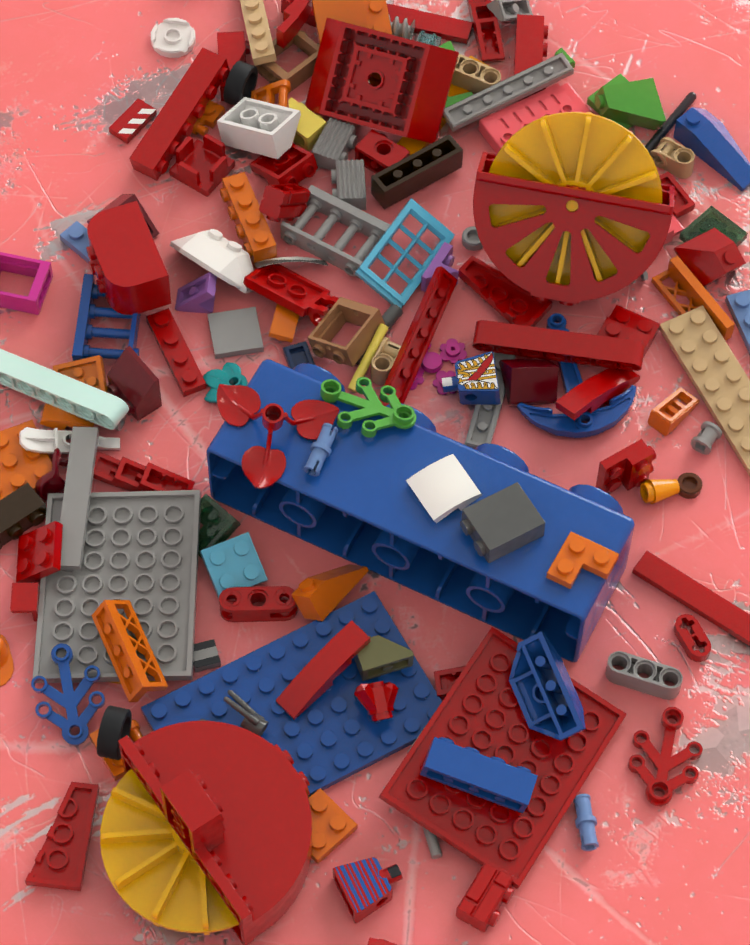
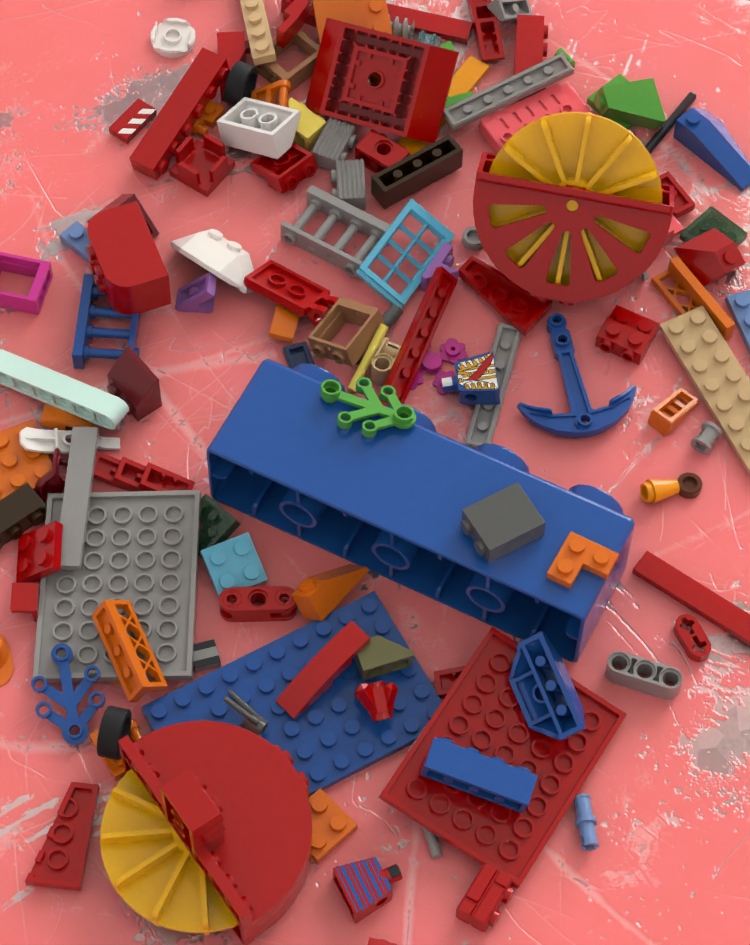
(85, 370): orange plate -> none
(176, 352): red plate -> none
(228, 375): teal plate -> none
(235, 332): light grey tile -> none
(249, 221): orange brick -> none
(262, 465): red plant -> none
(284, 201): red brick -> none
(289, 259): sticker -> none
(320, 449): medium blue pin -> none
(444, 487): white slope -> none
(474, 75): tan beam -> none
(530, 381): dark red slope -> none
(558, 345): red beam -> none
(595, 392): red slope -> none
(626, 467): red plate -> none
(664, 761): red plant -> none
(673, 158): tan piece -> none

